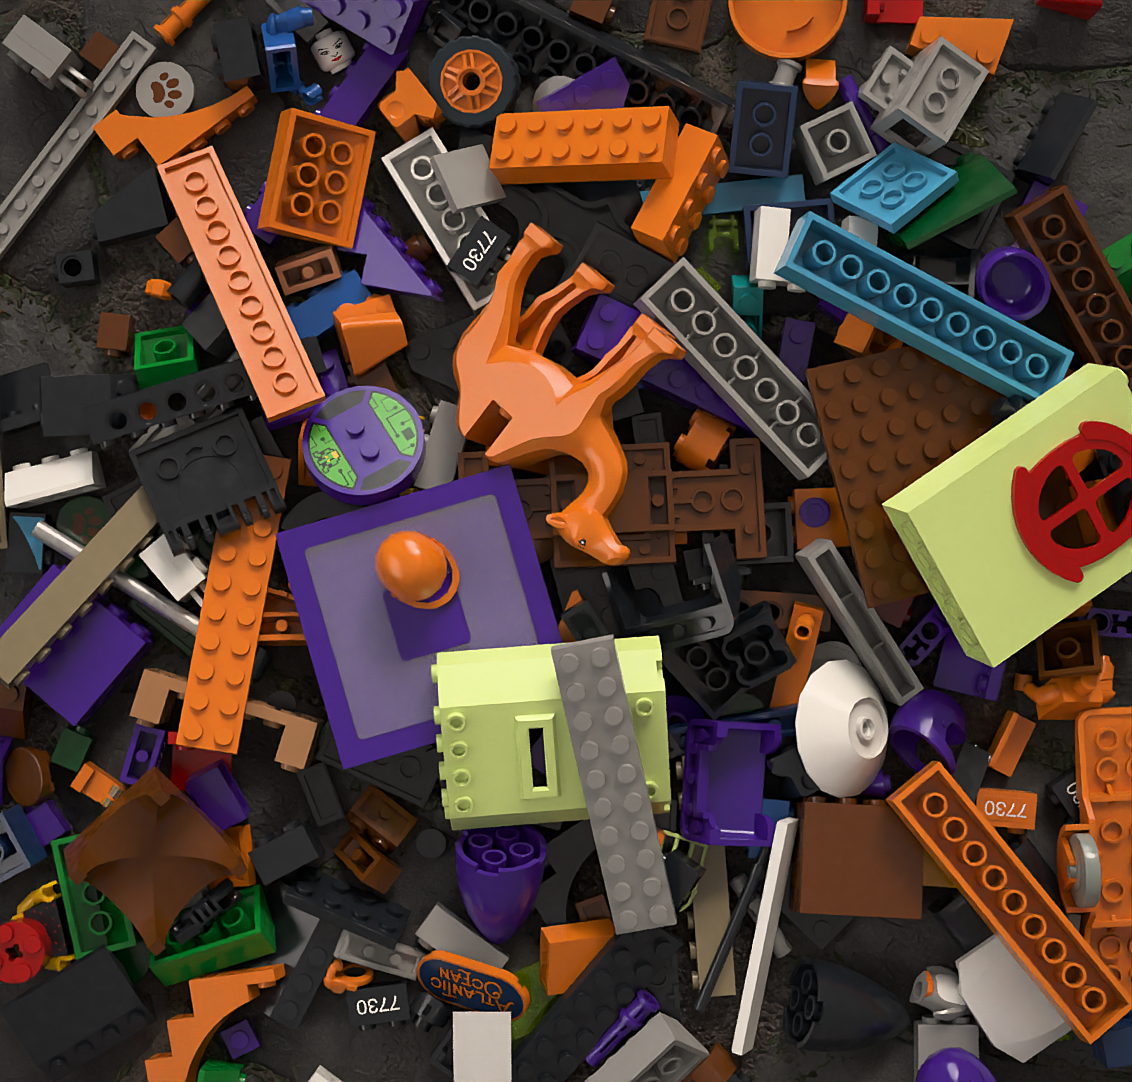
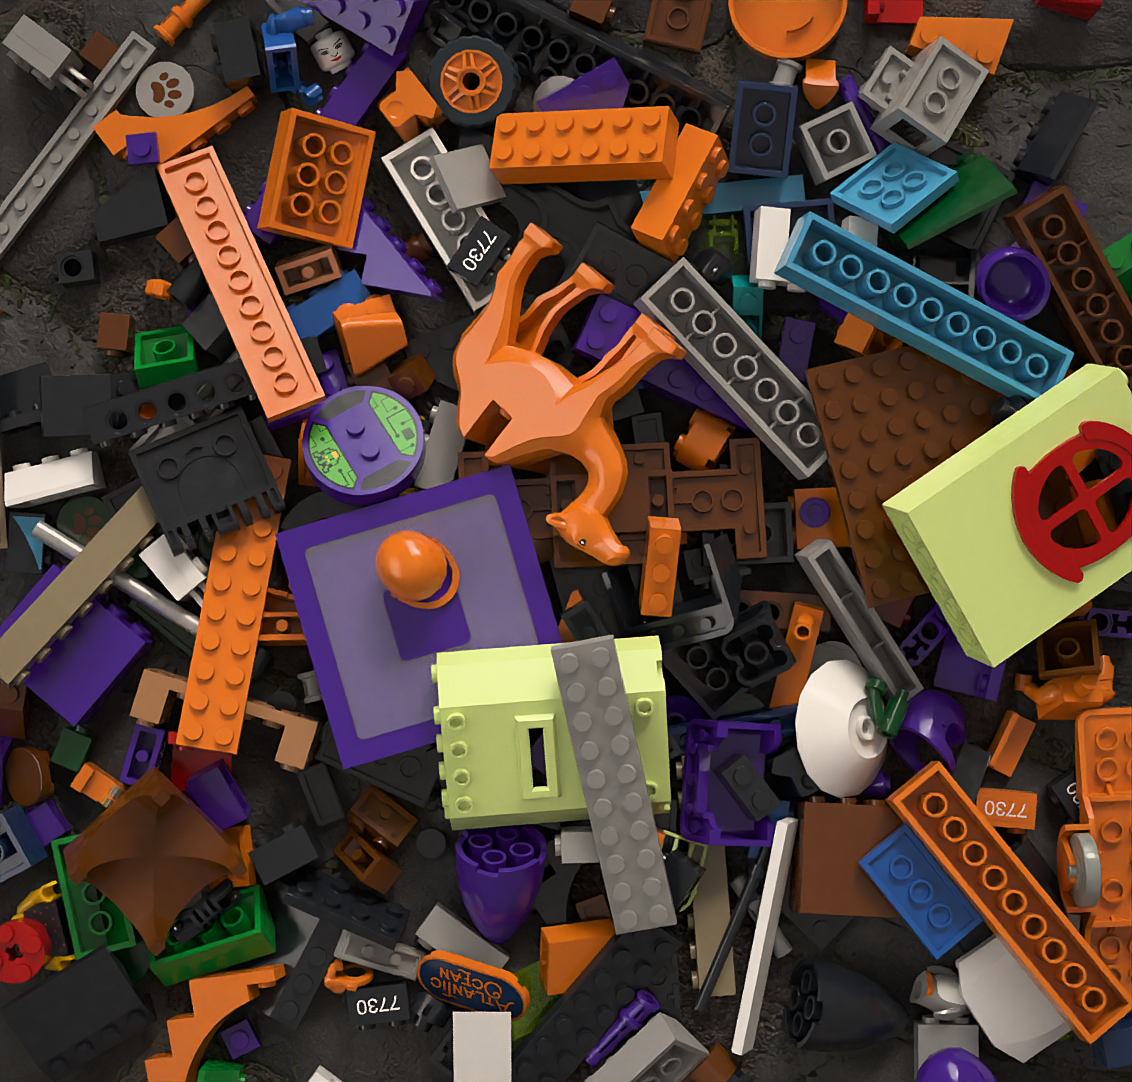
(143, 149): none -> dark purple plate
(310, 686): none -> light grey bush
(411, 377): none -> reddish brown brick
(576, 845): none -> light grey brick
(659, 566): none -> orange brick
(712, 258): none -> black piece
(747, 787): none -> black piece
(895, 711): none -> dark green plant
(920, 891): none -> blue plate

